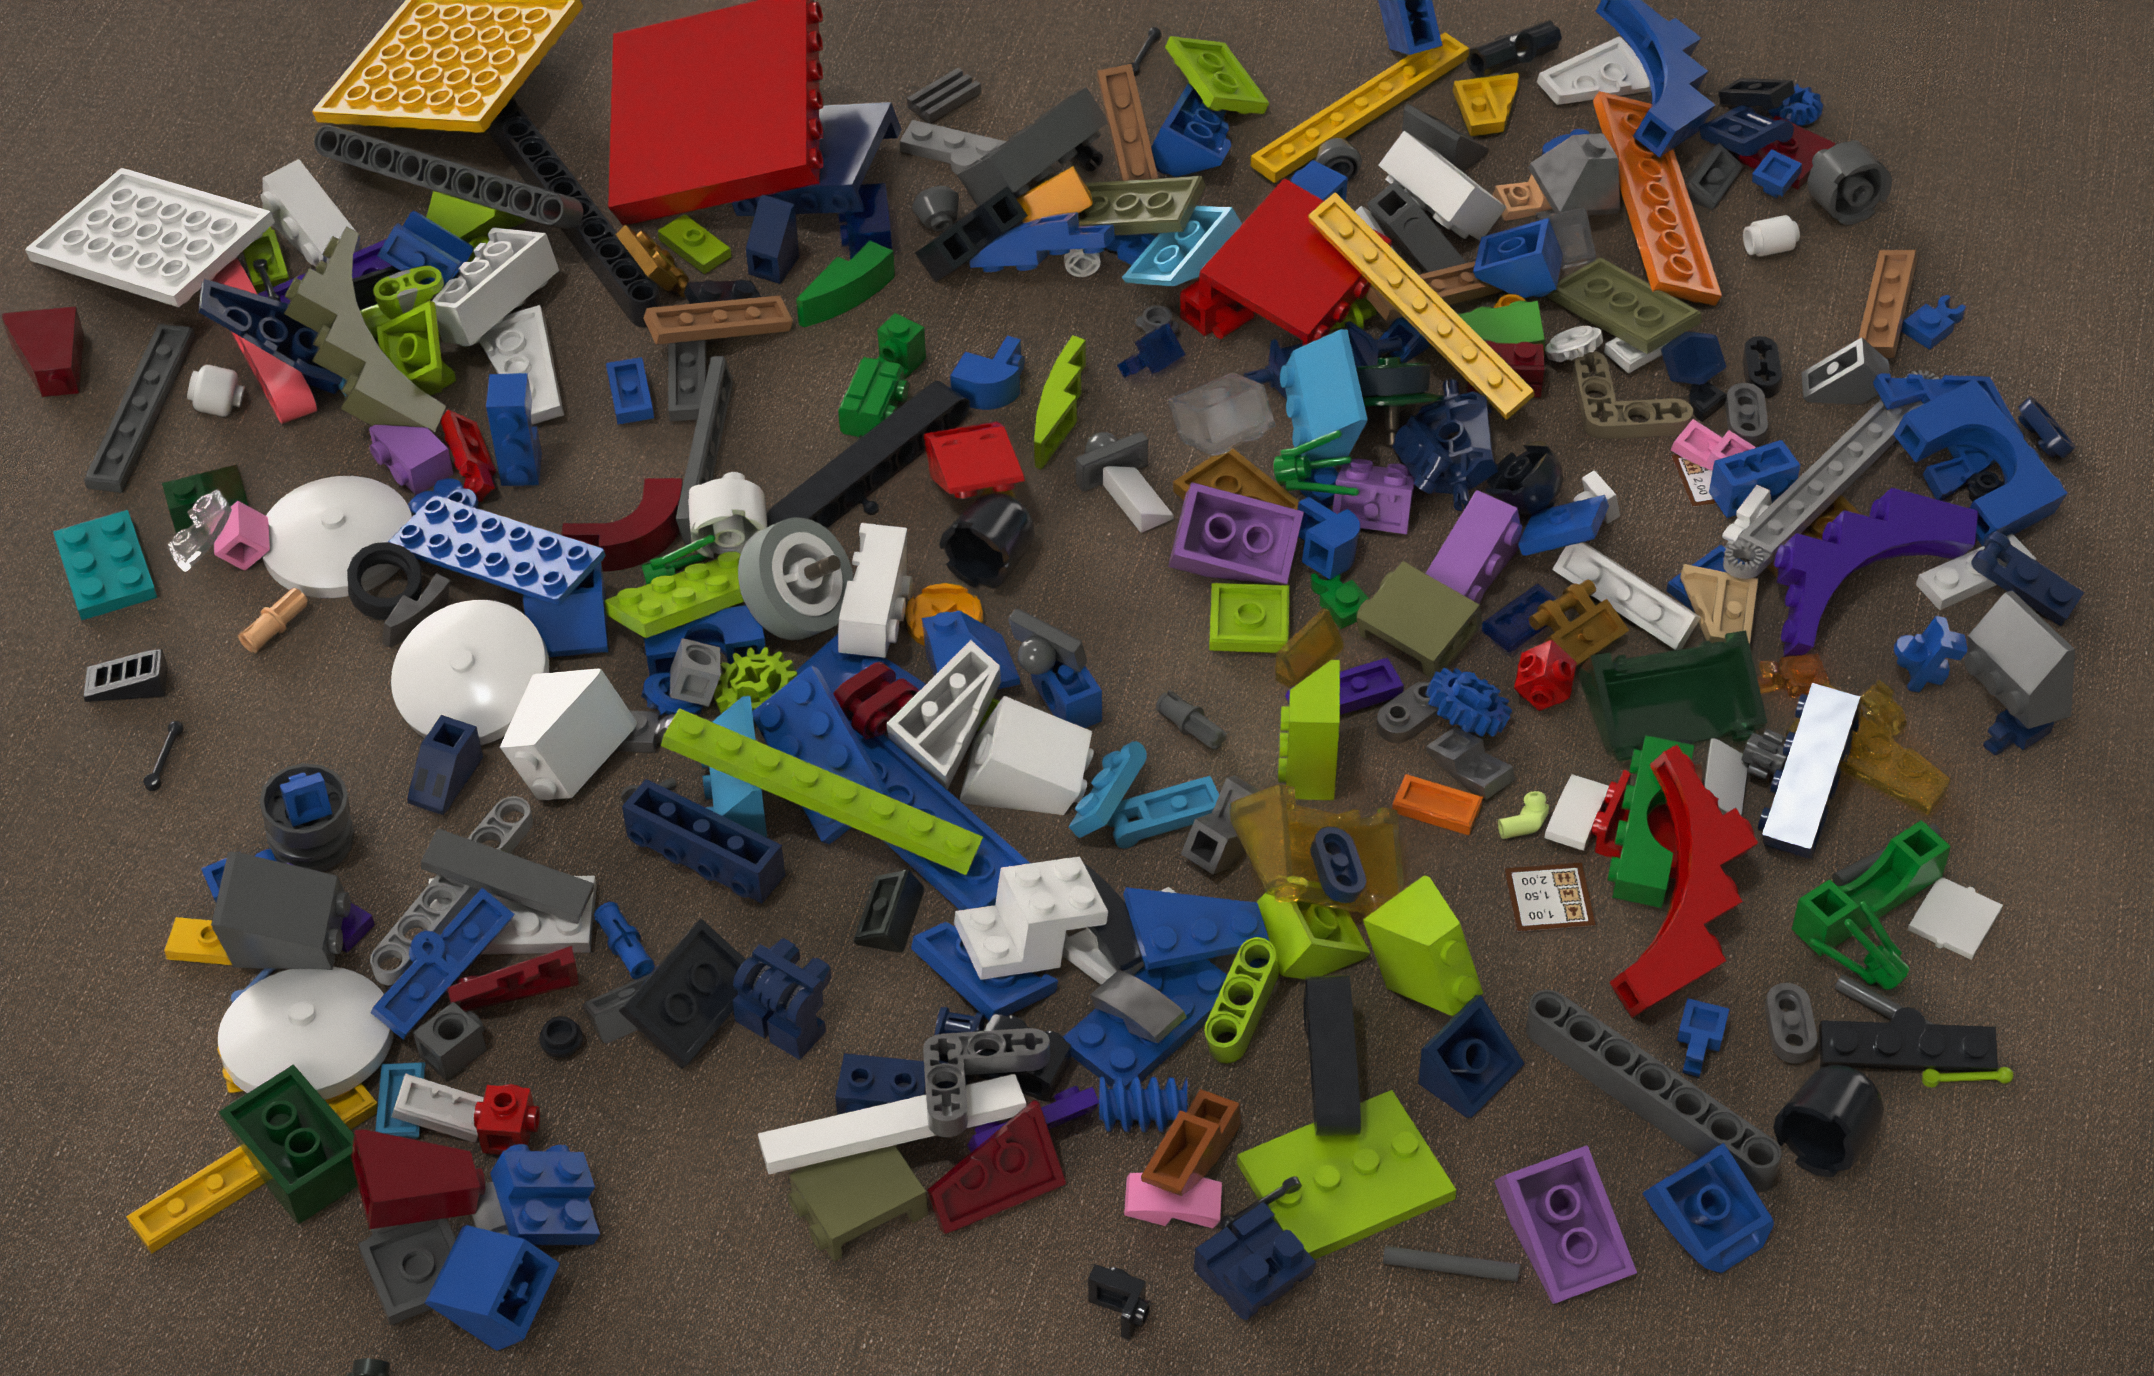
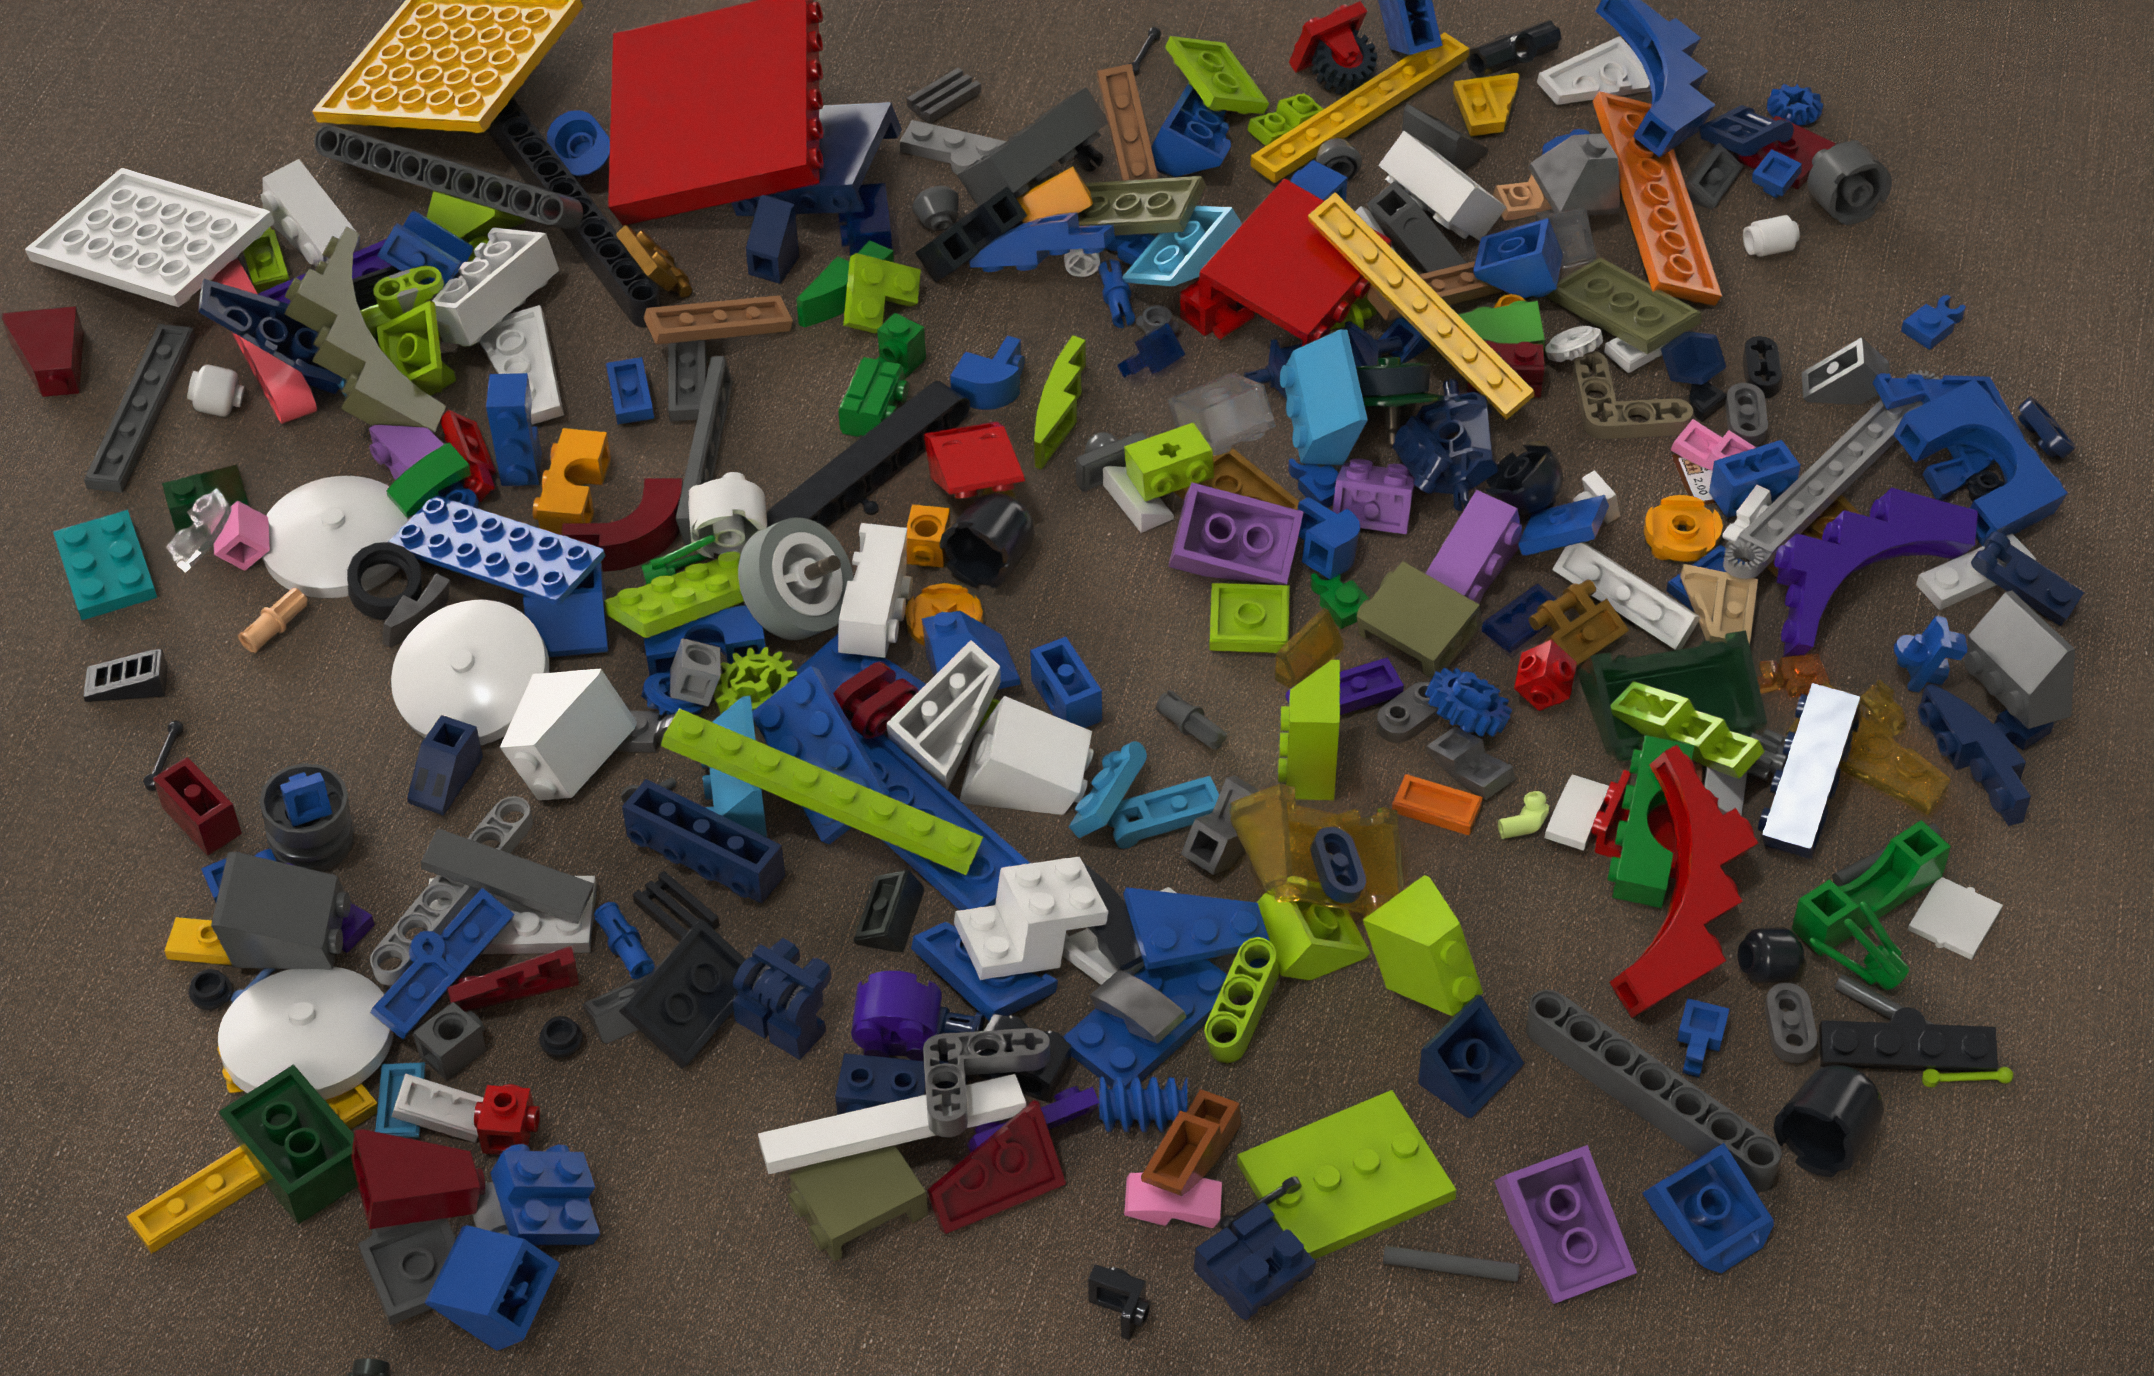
(197, 806): none -> dark red brick
(210, 989): none -> black plate
(261, 266): black hinge -> none
(426, 478): none -> green slope
(575, 460): none -> light orange arch
(579, 142): none -> blue piece
(667, 883): none -> black tile
(694, 243): lime plate -> none
(720, 291): black plate -> none
(871, 284): none -> lime plate
(895, 1015): none -> dark purple brick
(924, 534): none -> light orange brick
(1044, 644): dark grey tile -> none
(1116, 293): none -> blue pin
(1169, 461): none -> lime brick
(1288, 115): none -> lime slope
(1293, 469): green plant -> none
(1332, 1055): black beam -> none
(1335, 49): none -> plate
(1549, 897): sticker -> none
(1675, 719): none -> lime slope
(1684, 546): none -> light orange plate
(1757, 92): black plate -> none
(1770, 955): none -> black head
(1888, 300): medium nougat plate -> none
(1976, 742): none -> dark blue slope

